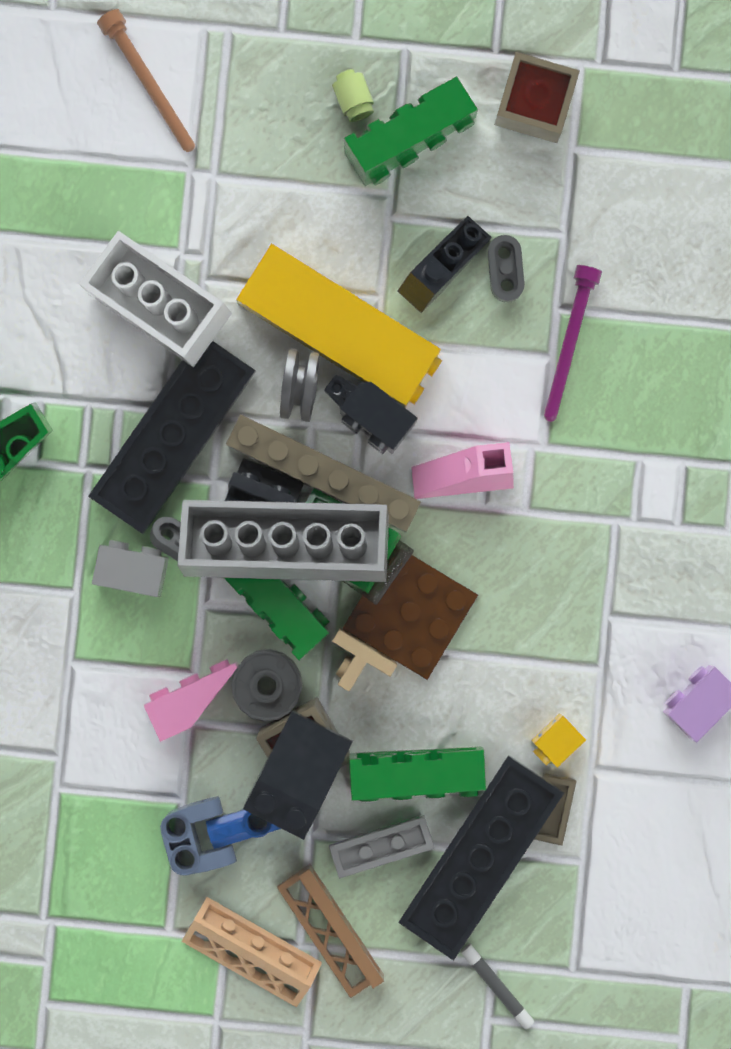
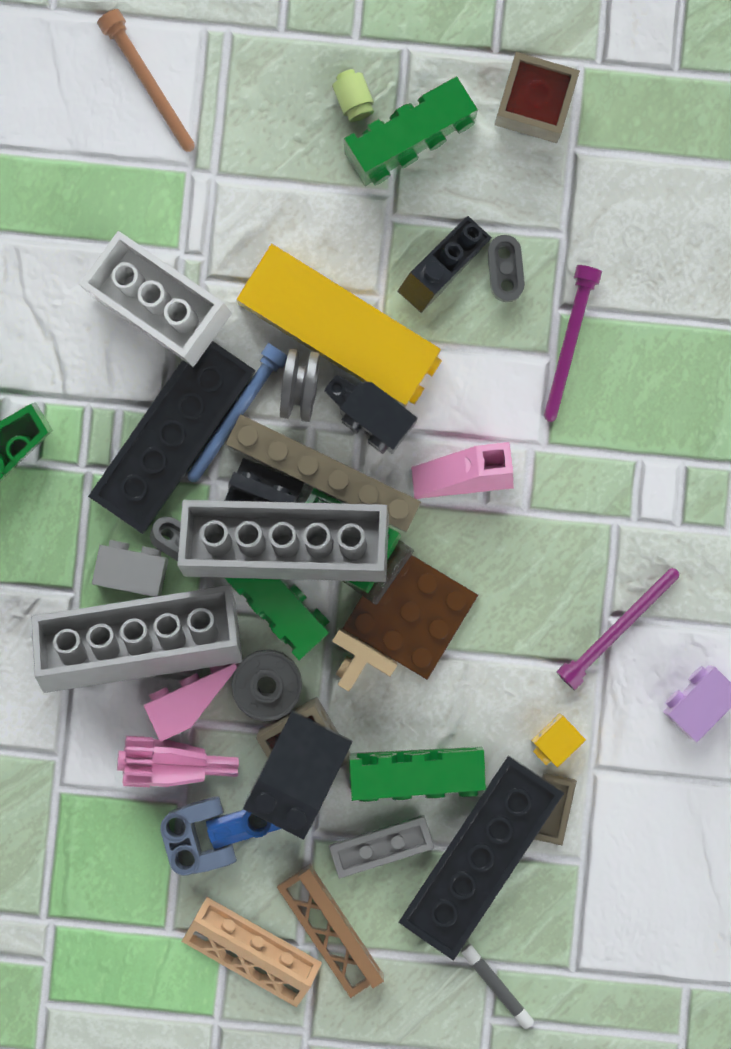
(136, 639): none -> light grey brick
(169, 763): none -> bright pink piece
(271, 361): none -> medium blue piece
(575, 671): none -> magenta piece

